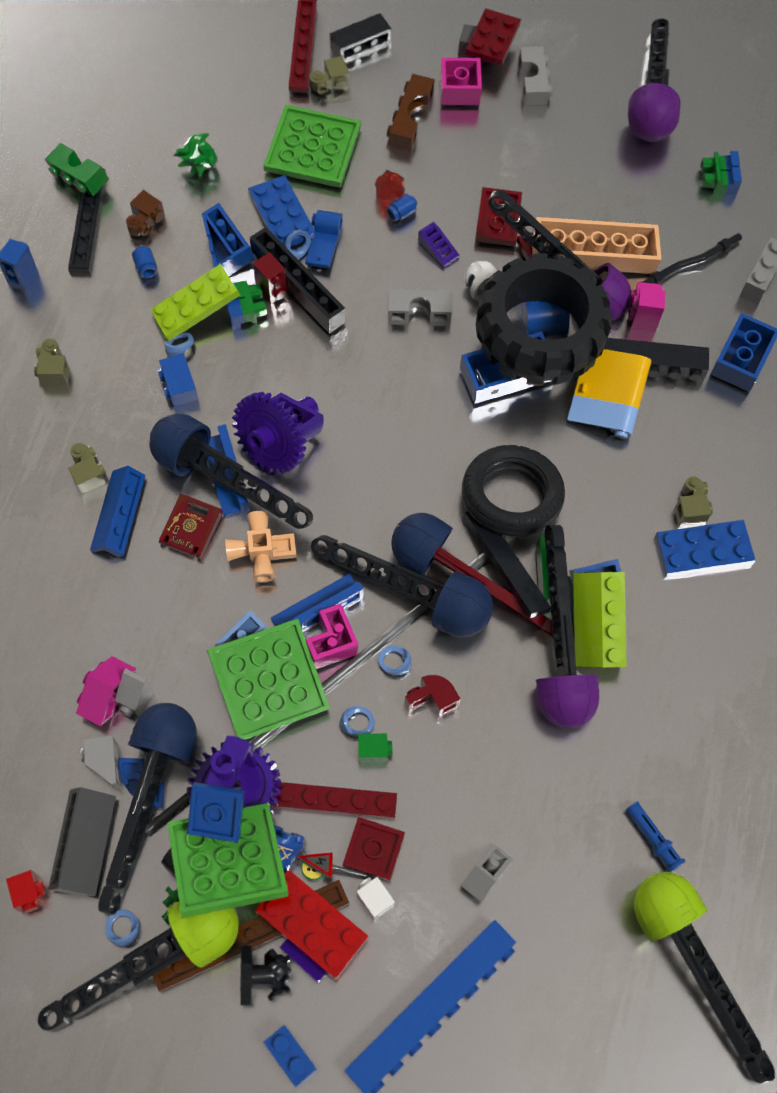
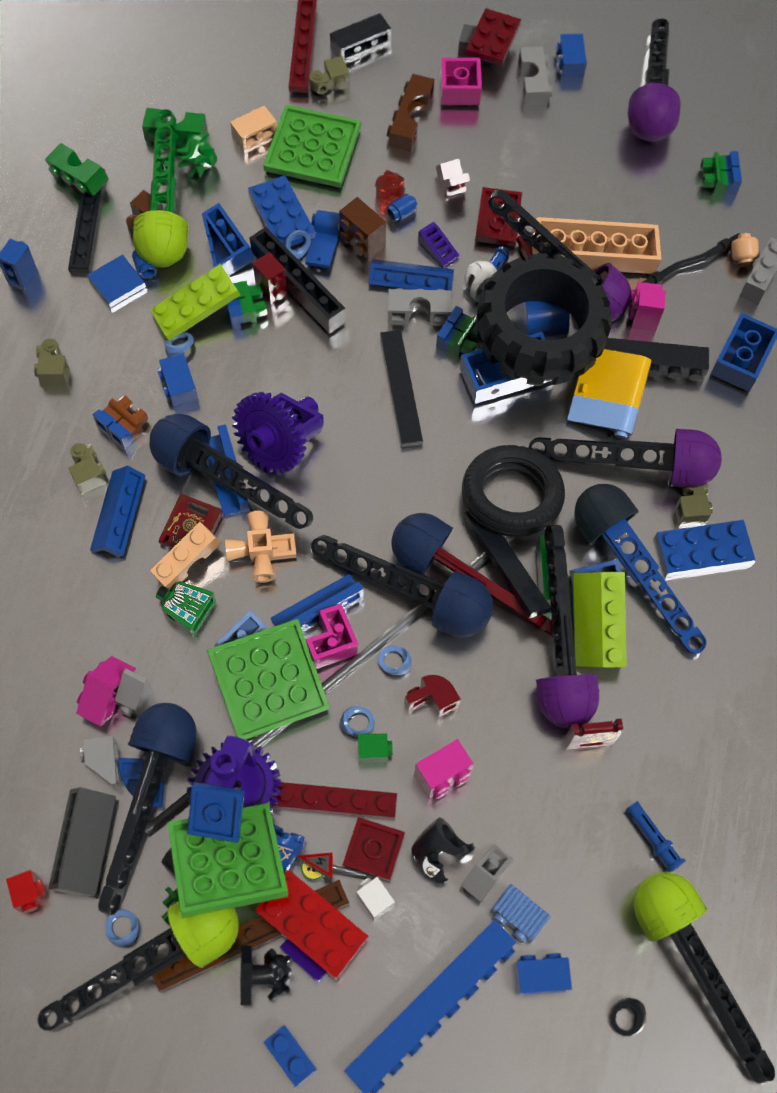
(116, 280): none -> blue tile
(119, 423): none -> hips
(161, 234): none -> piece
(174, 565): none -> light nougat arch
(186, 605): none -> torso
(191, 124): none -> green arch
(253, 128): none -> light nougat brick
(362, 228): none -> reddish brown brick
(401, 388): none -> black tile
(410, 275): none -> blue panel
(435, 839): none -> black piece
(443, 769): none -> dark pink brick
(452, 178): none -> brick
(456, 333): none -> hips
(500, 255): none -> blue pin
(520, 914): none -> medium blue brick
(542, 975): none -> blue brick
(571, 55): none -> blue brick
(593, 734): none -> dark red container
(605, 513): none -> piece
(639, 1008): none -> black piece
(691, 459): none -> piece
(745, 249): none -> light nougat head

